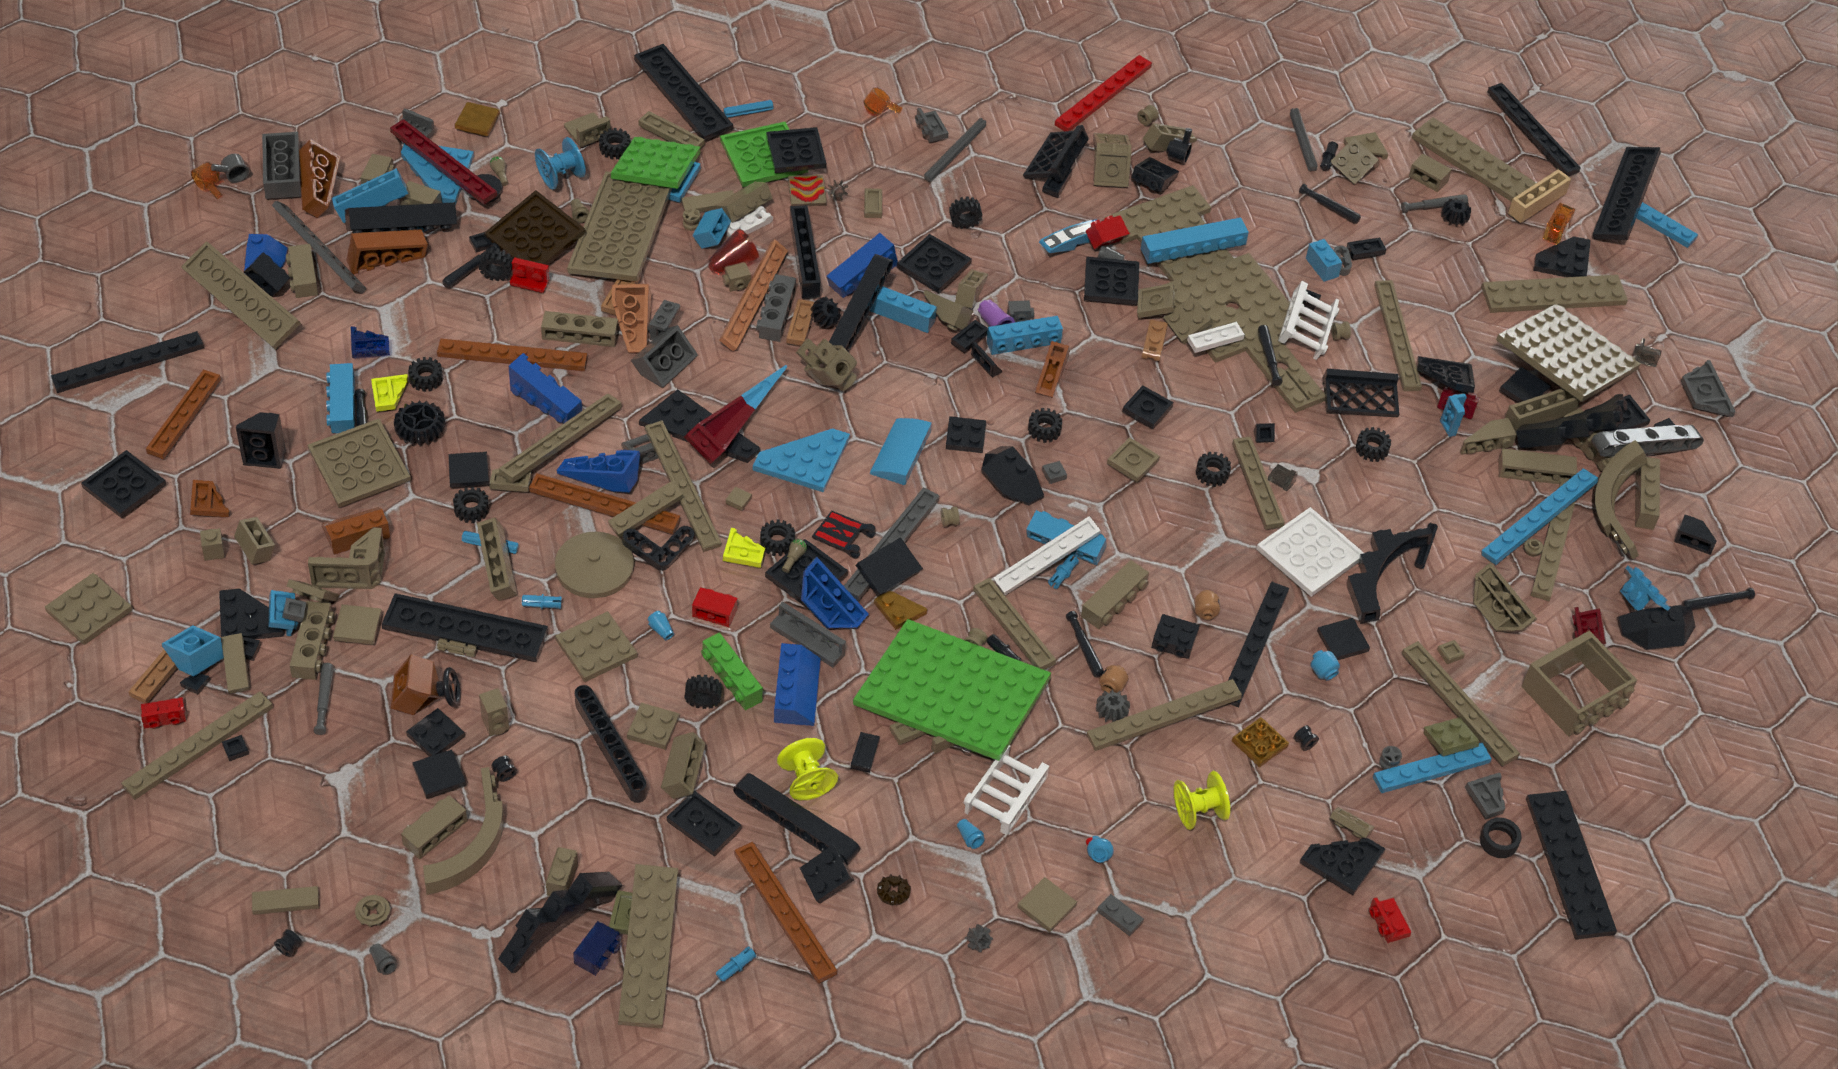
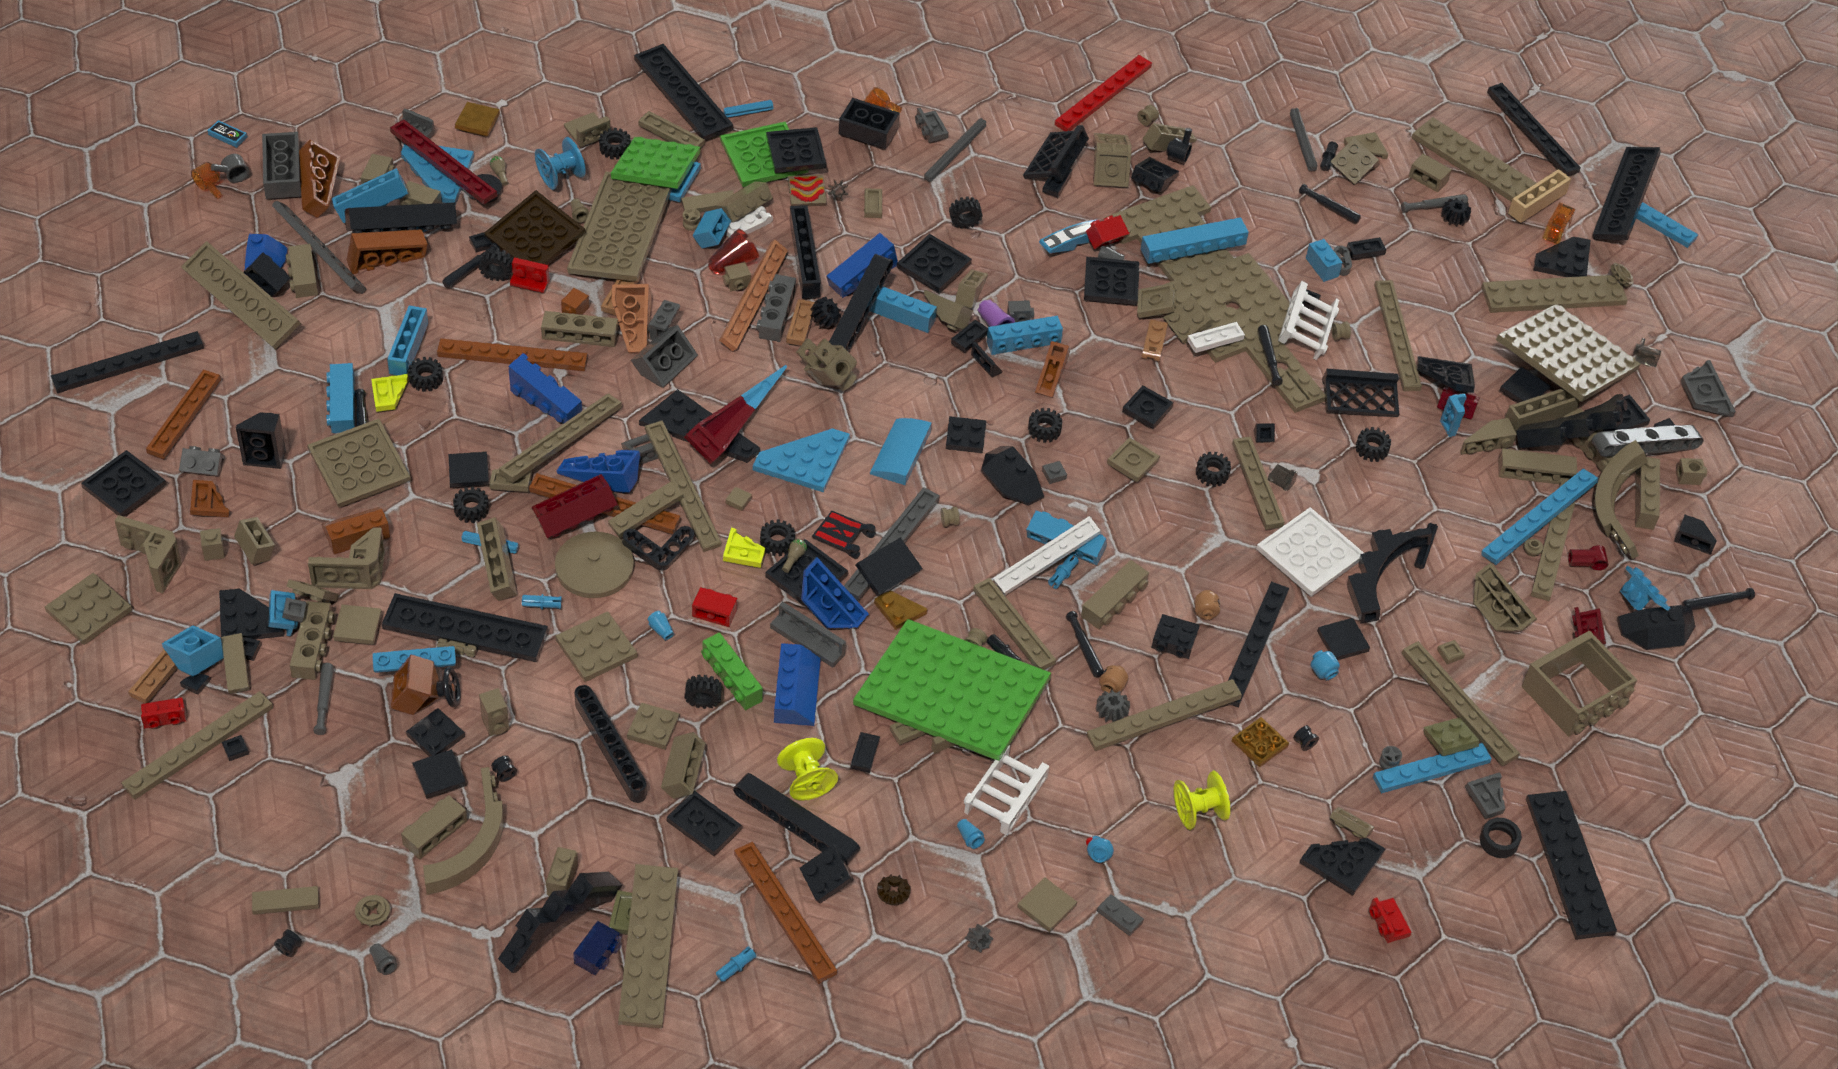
(156, 543): none -> dark tan bracket
(201, 462): none -> dark grey bracket
(227, 133): none -> tile
(368, 344): clear blue wing -> none
(393, 660): none -> dark azure bracket
(407, 340): none -> dark azure brick
(419, 423): black gear -> none
(574, 506): none -> dark red slope
(575, 302): none -> dark orange brick
(869, 123): none -> black brick
(1594, 557): none -> dark red piece
(1622, 274): none -> dark tan gear
(1691, 471): none -> dark tan brick

